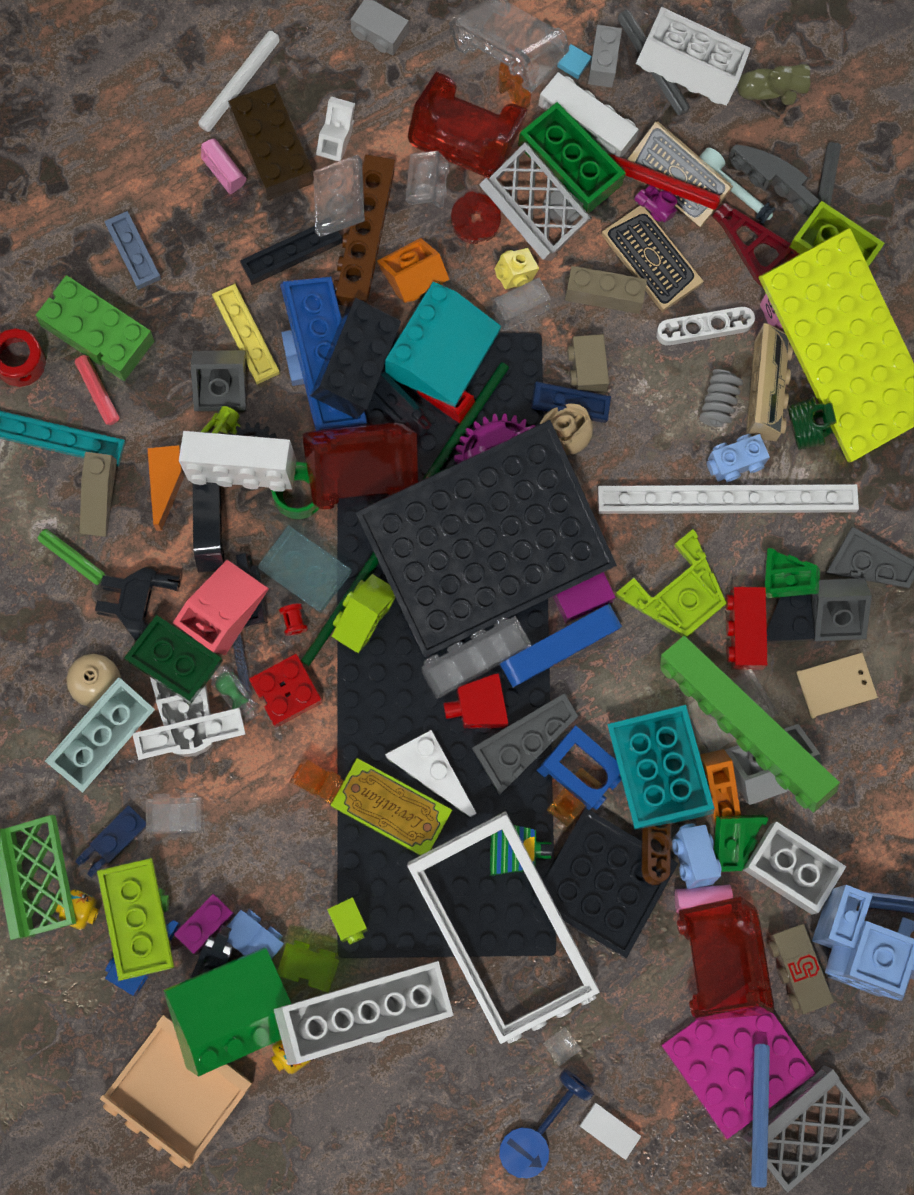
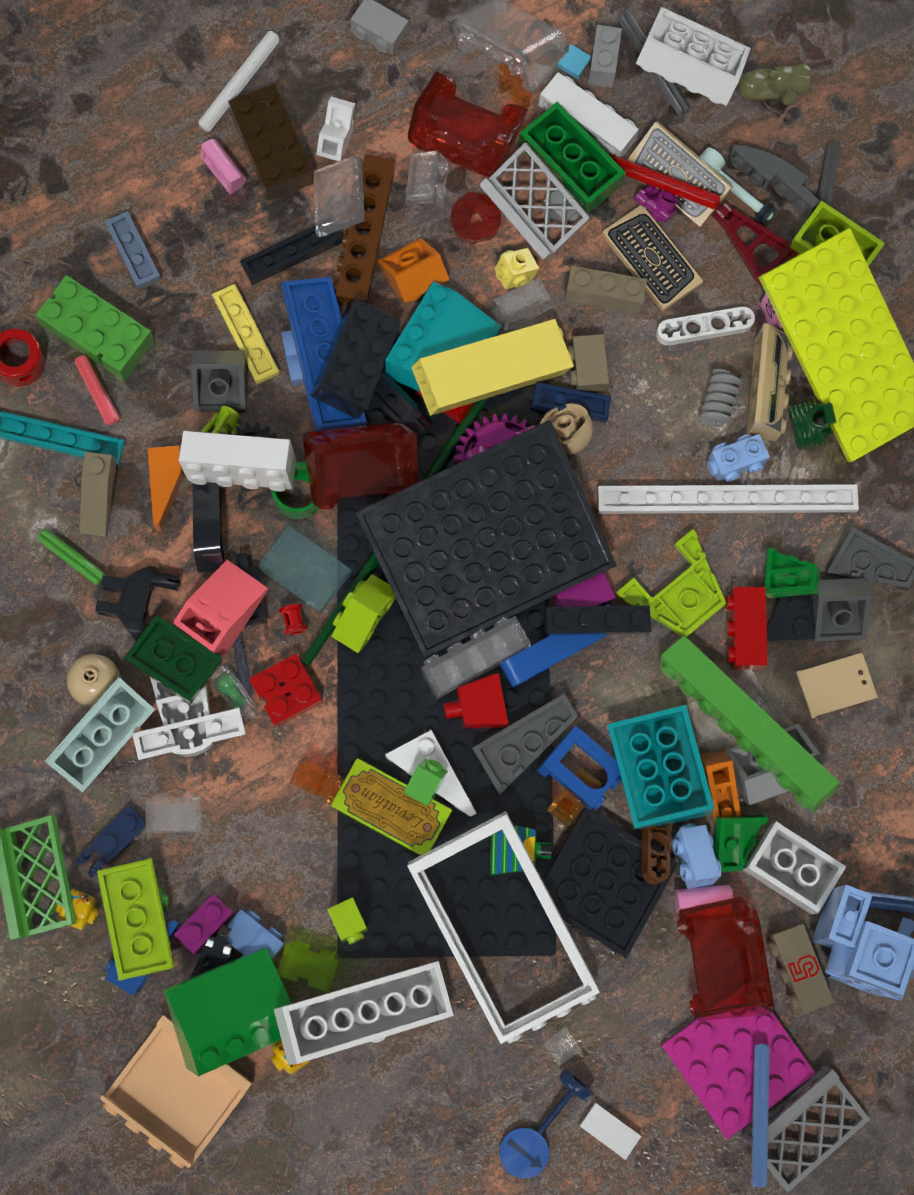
(426, 781): none -> bright green brick
(492, 366): none -> light yellow brick
(597, 620): none -> black plate

